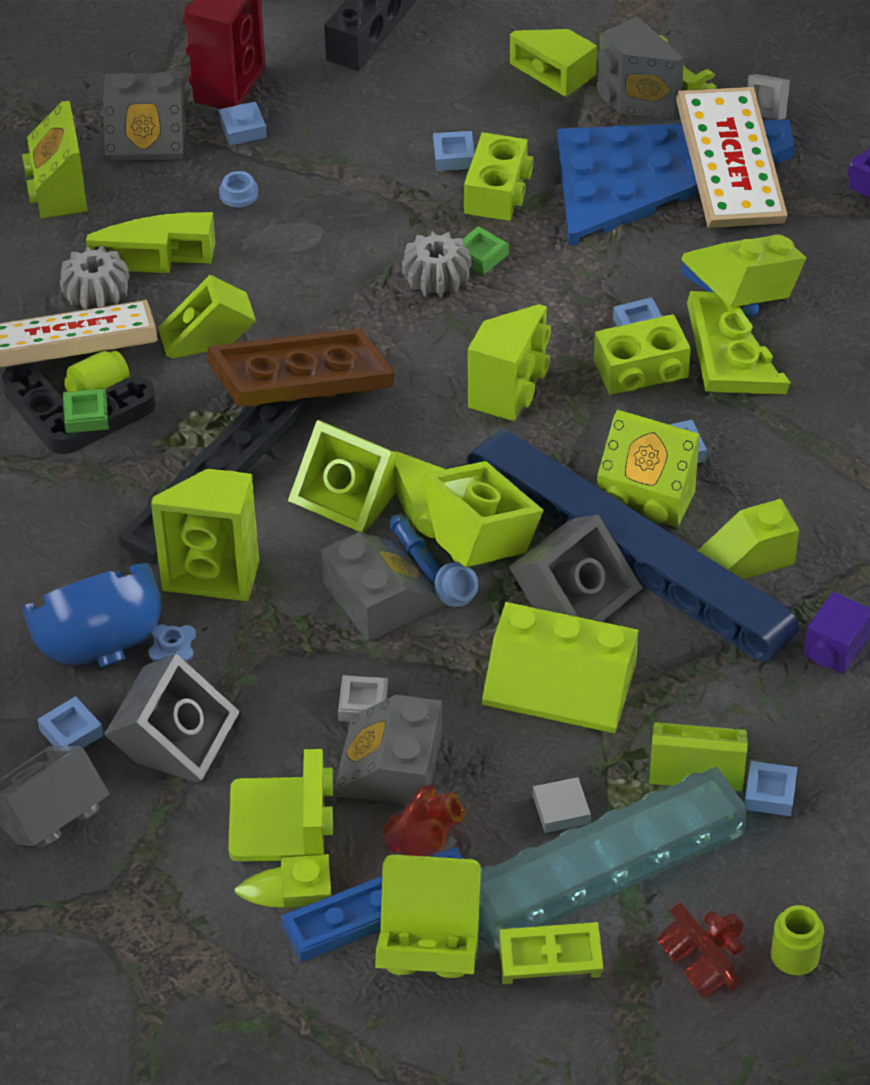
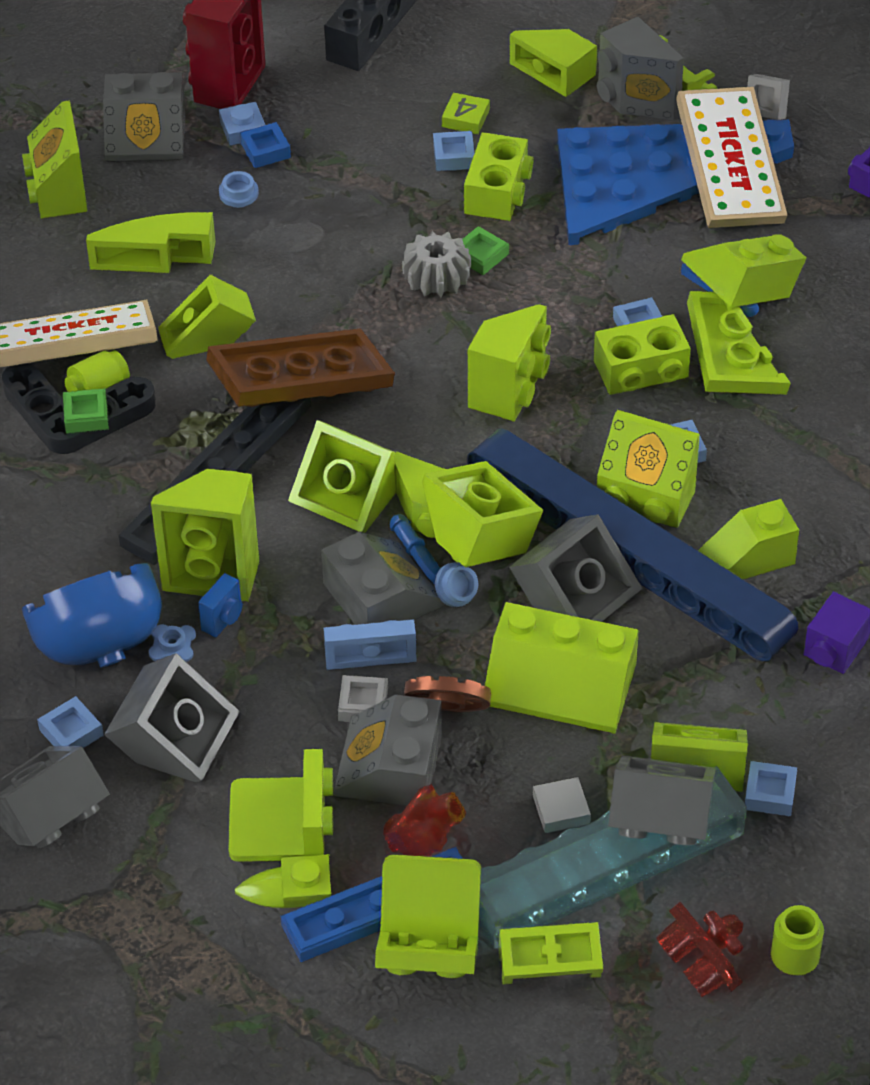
(94, 278): light grey gear -> none
(220, 605): none -> blue plate
(265, 145): none -> blue plate
(370, 644): none -> medium blue plate
(454, 696): none -> copper wheel
(465, 113): none -> lime tile
(661, 799): none -> dark grey slope

